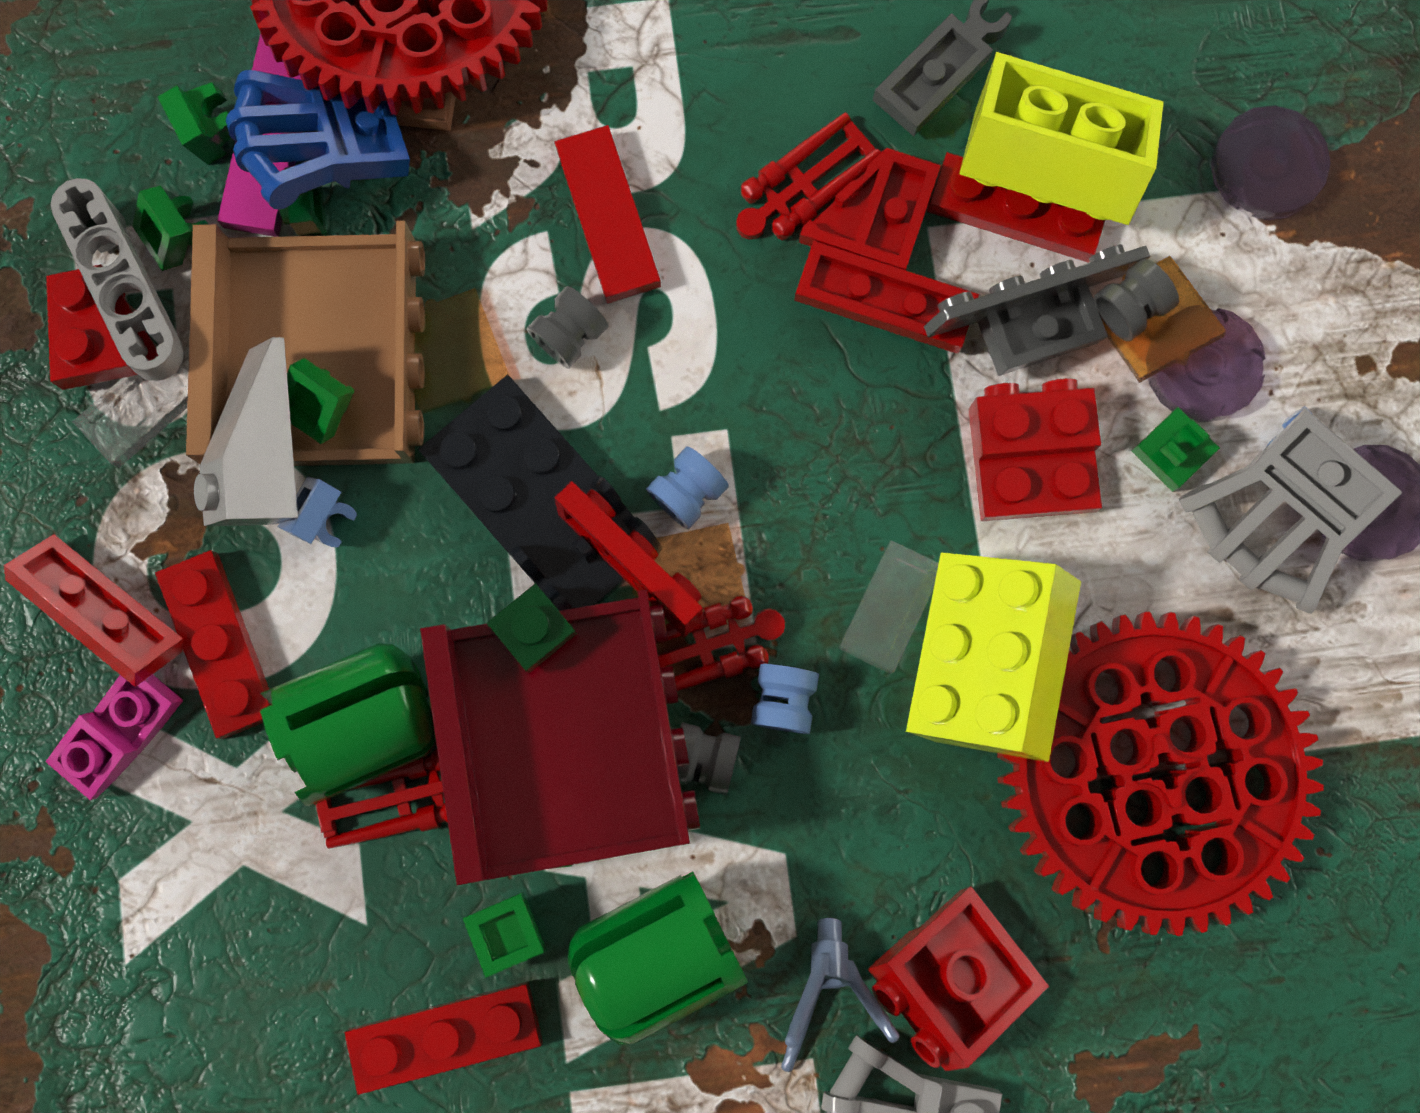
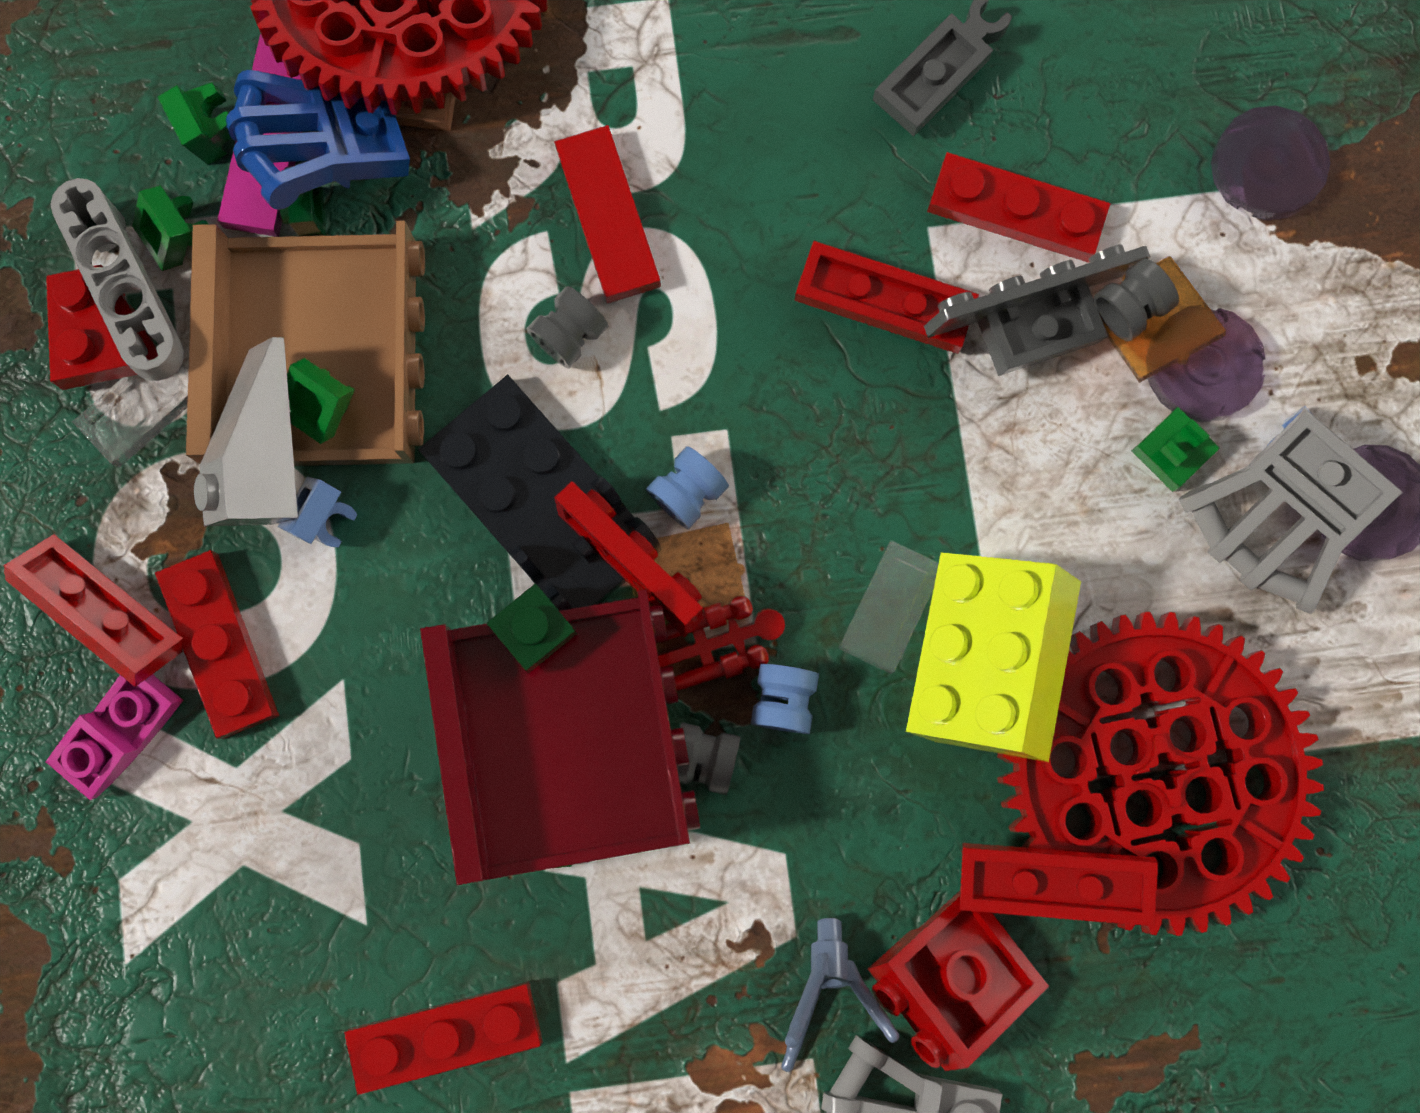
(350, 721): green cylinder -> none
(425, 818): red piece -> none
(456, 352): clear orange piece -> none
(504, 934): green tile -> none
(653, 961): green cylinder -> none
(752, 221): red piece -> none
(879, 210): red wing -> none
(1036, 451): red plate -> none
(1059, 884): none -> red plate
(1063, 139): neon yellow brick -> none

